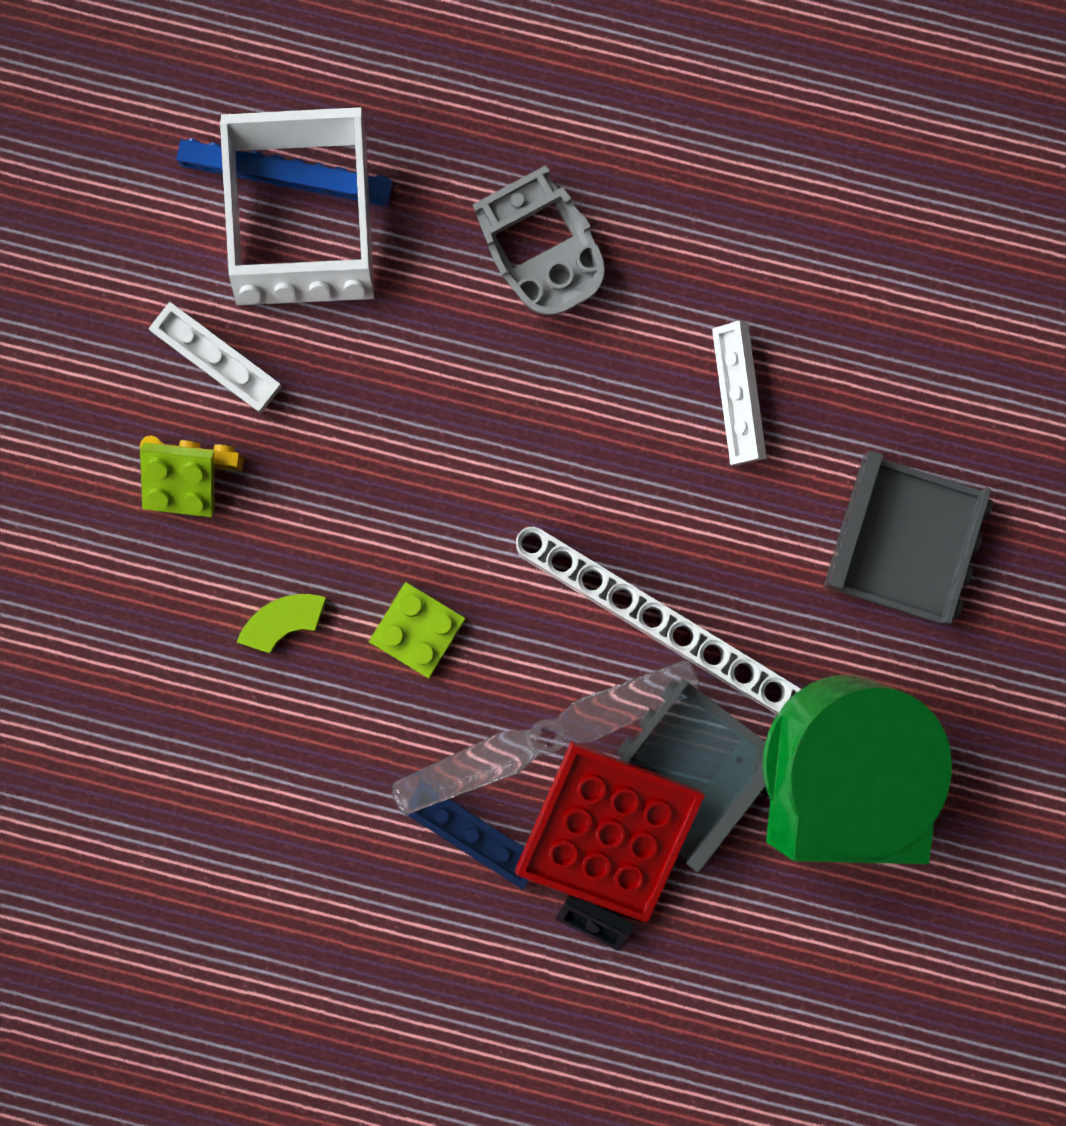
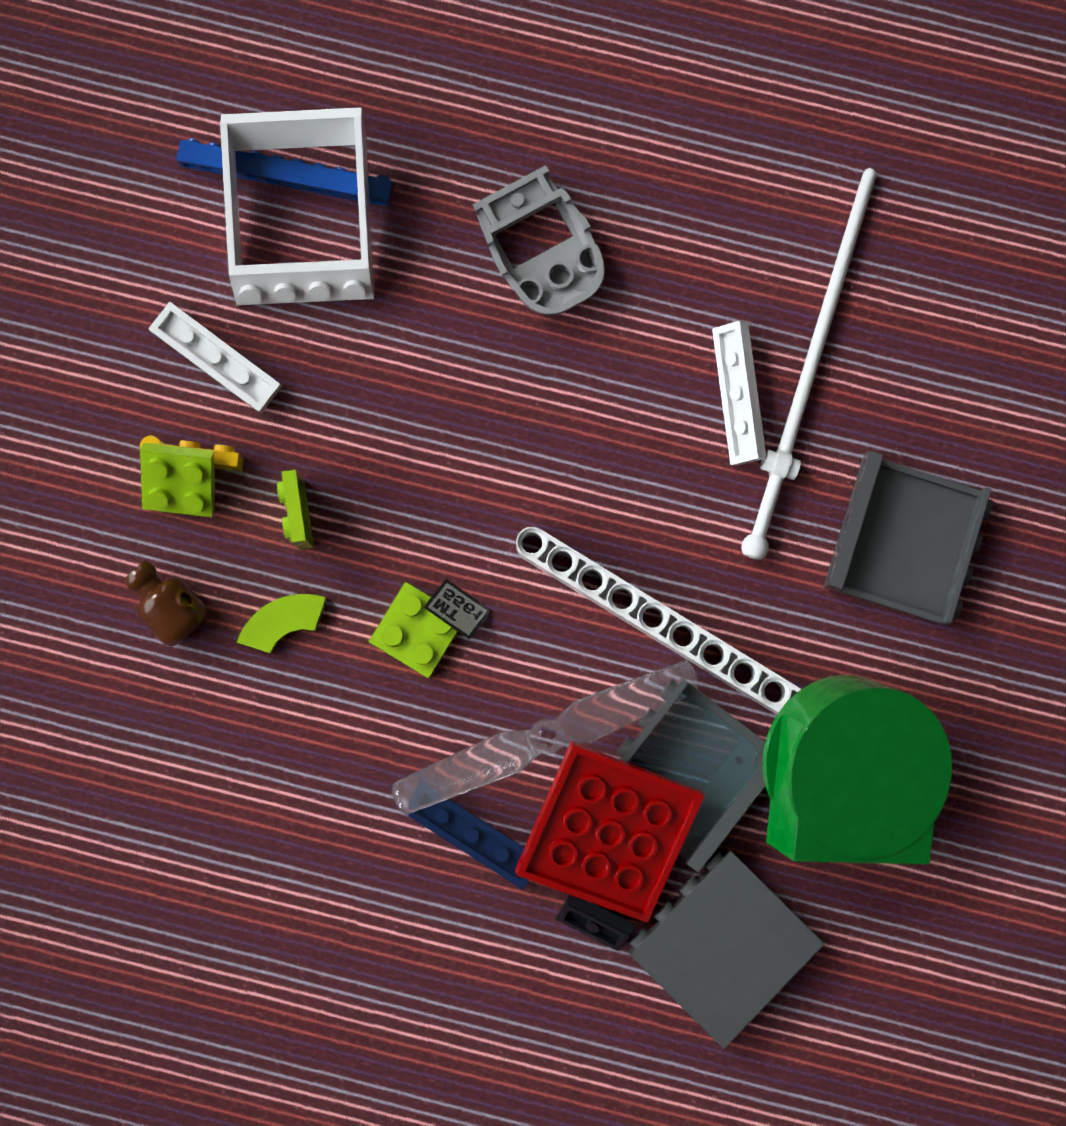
(167, 606): none -> reddish brown piece
(293, 495): none -> lime plate
(457, 609): none -> clear smoke sticker
(724, 947): none -> dark grey panel
(780, 463): none -> white bar

